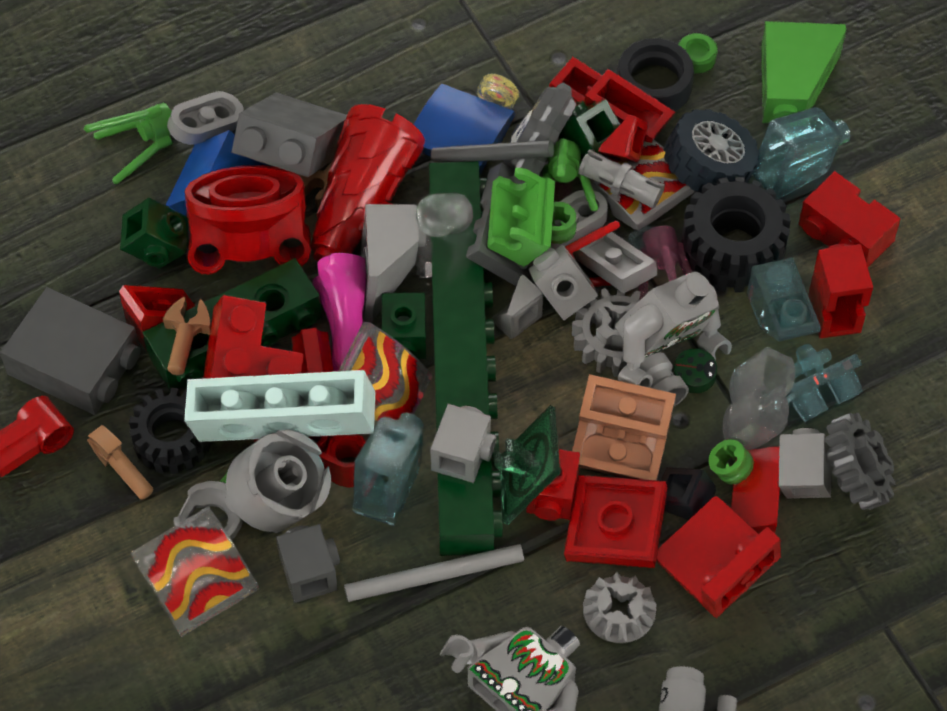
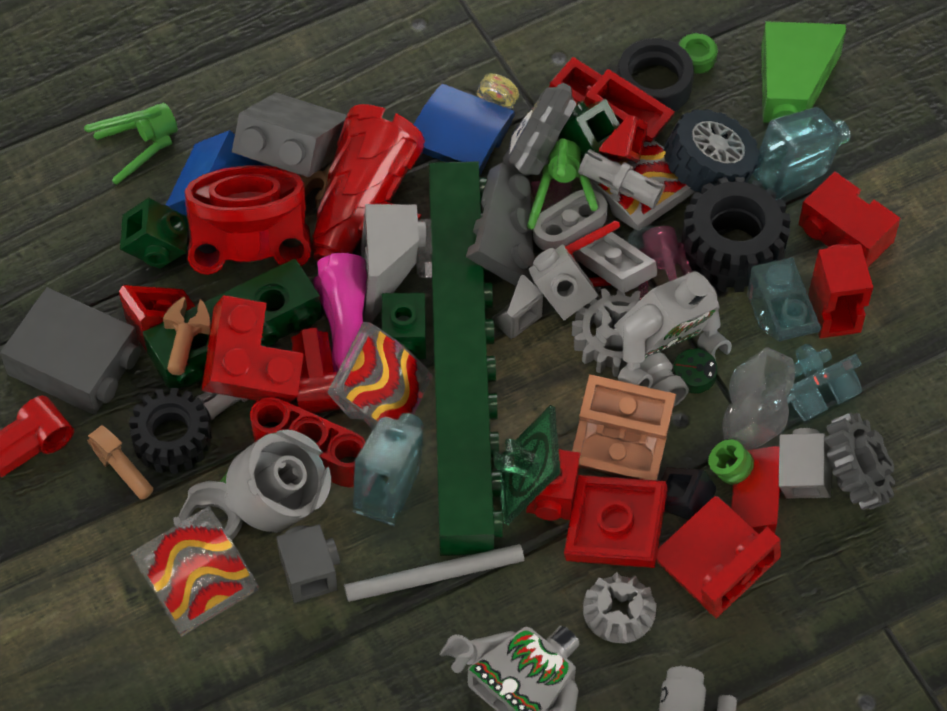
(199, 118): light grey plate -> none
(270, 403): light aqua brick -> none
(444, 214): clear brick -> none
(462, 442): light grey brick -> none
(492, 152): dark grey bar -> none
(521, 216): bright green hinge -> none
(567, 230): bright green bush -> none

